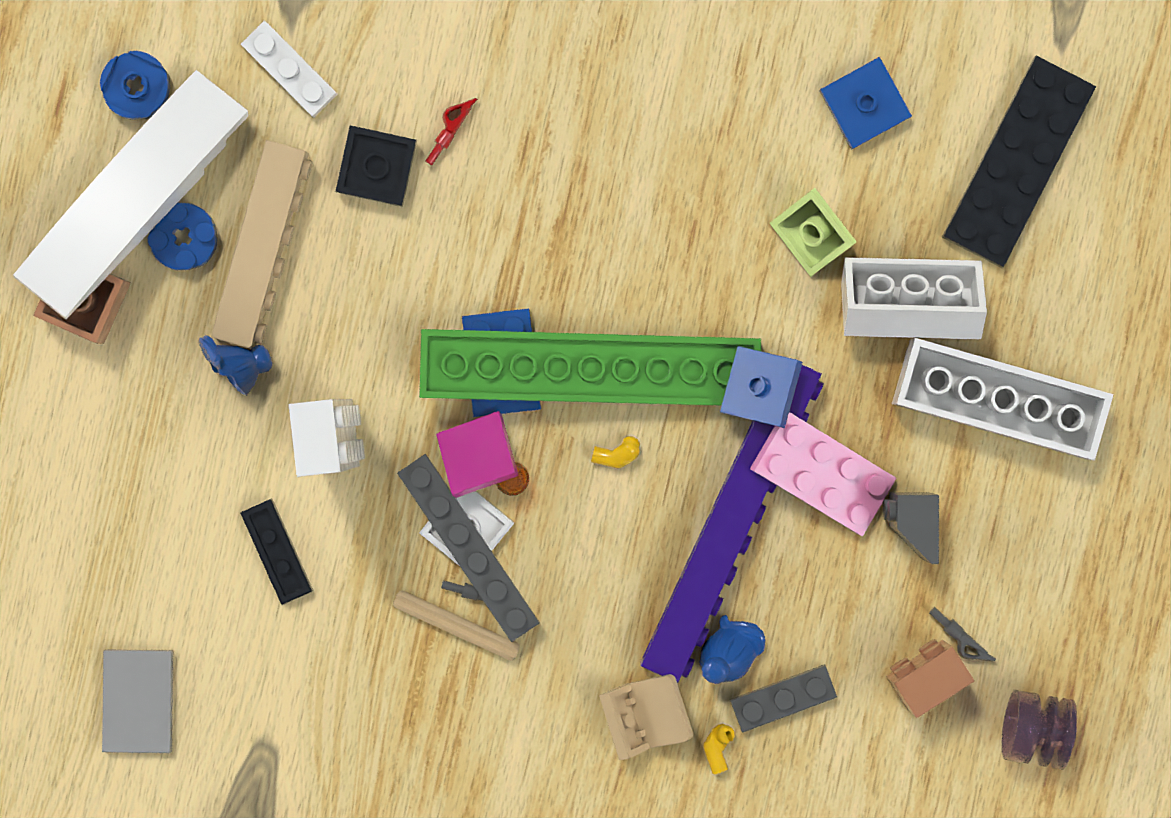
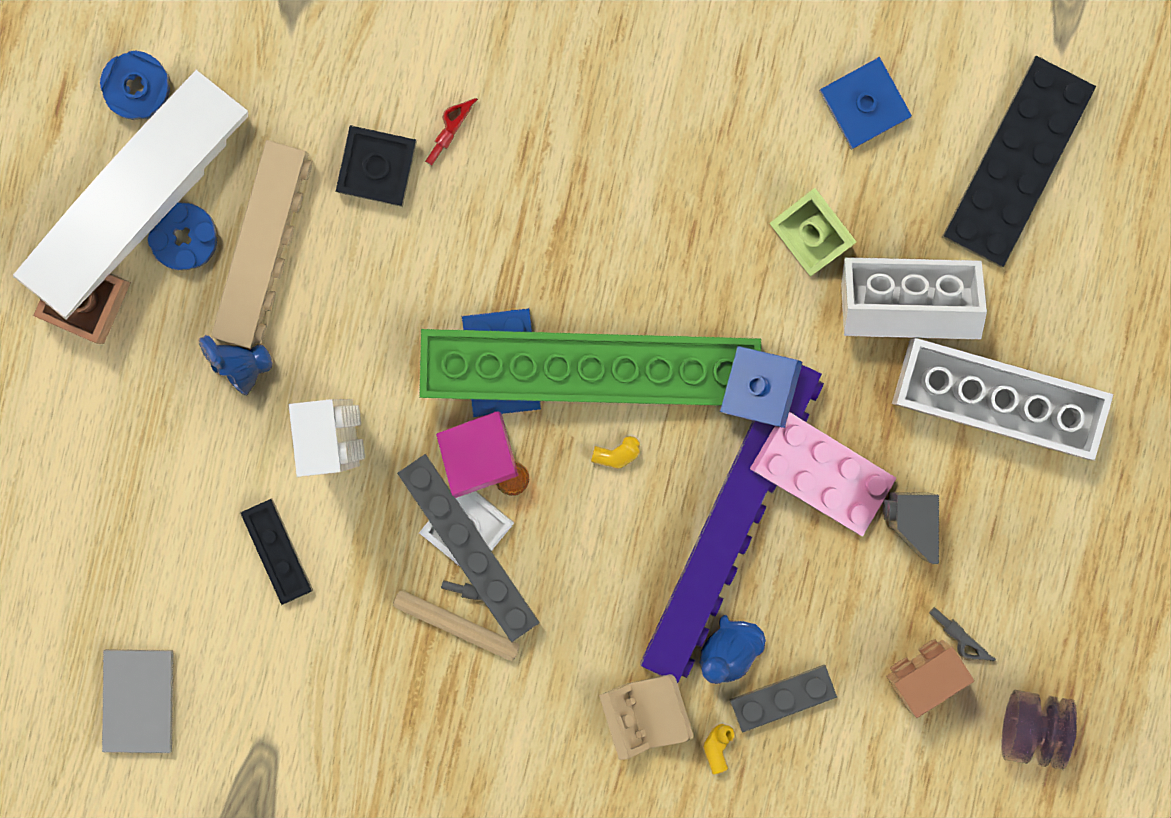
(289, 68): white plate -> none

